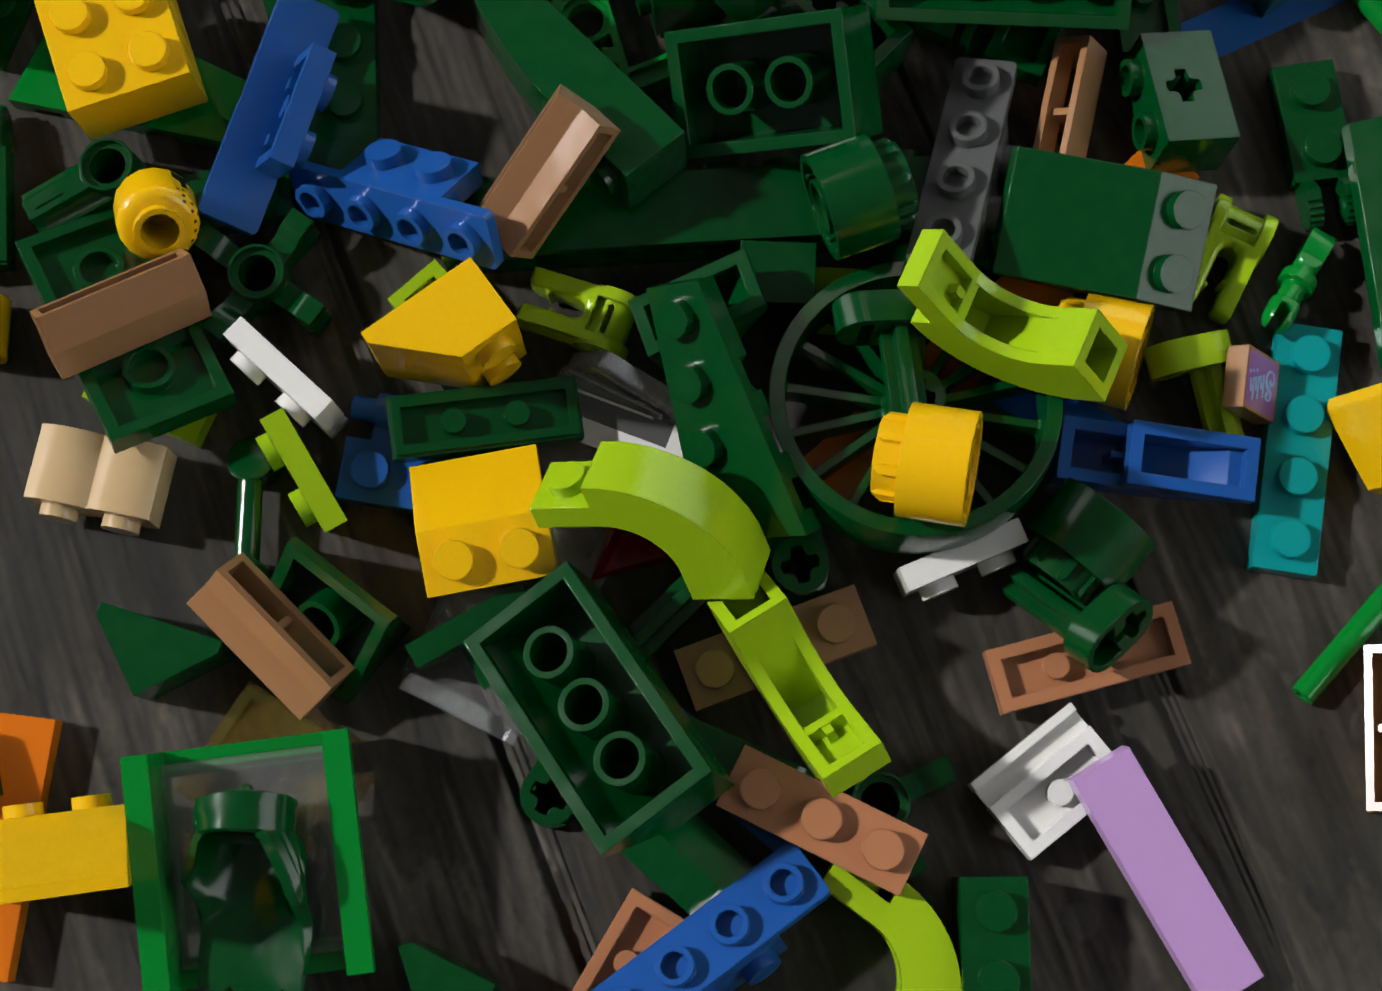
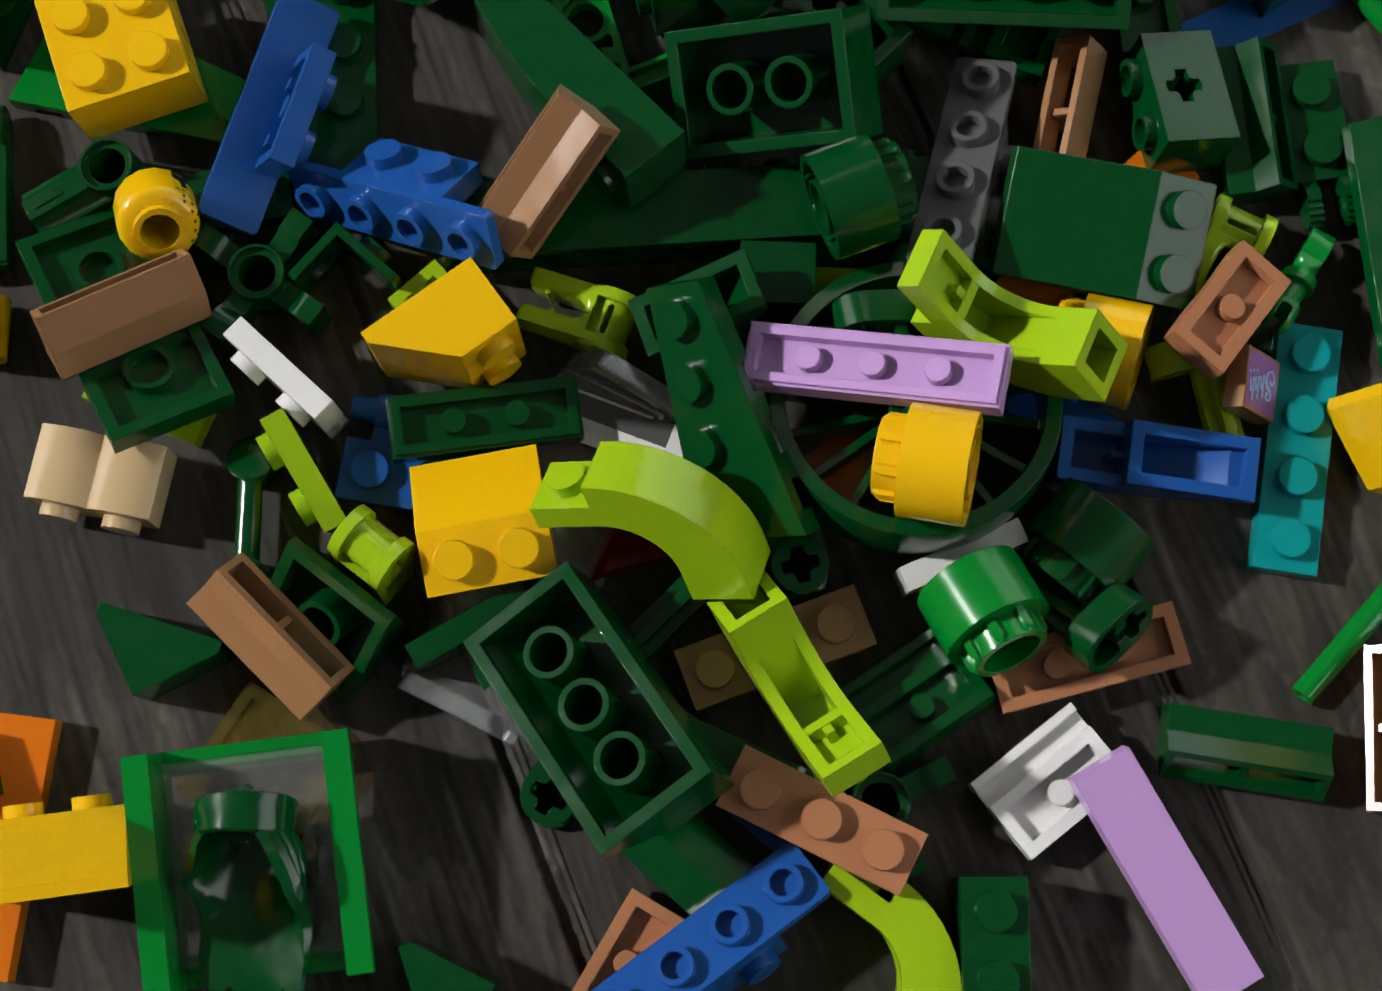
(336, 245): none -> dark green bracket
(372, 553): none -> lime piece
(878, 367): none -> lavender tile
(917, 698): none -> dark green plate
(986, 611): none -> green piece
(1227, 310): none -> nougat plate
(1245, 752): none -> dark green piece
(1263, 158): none -> dark green piece

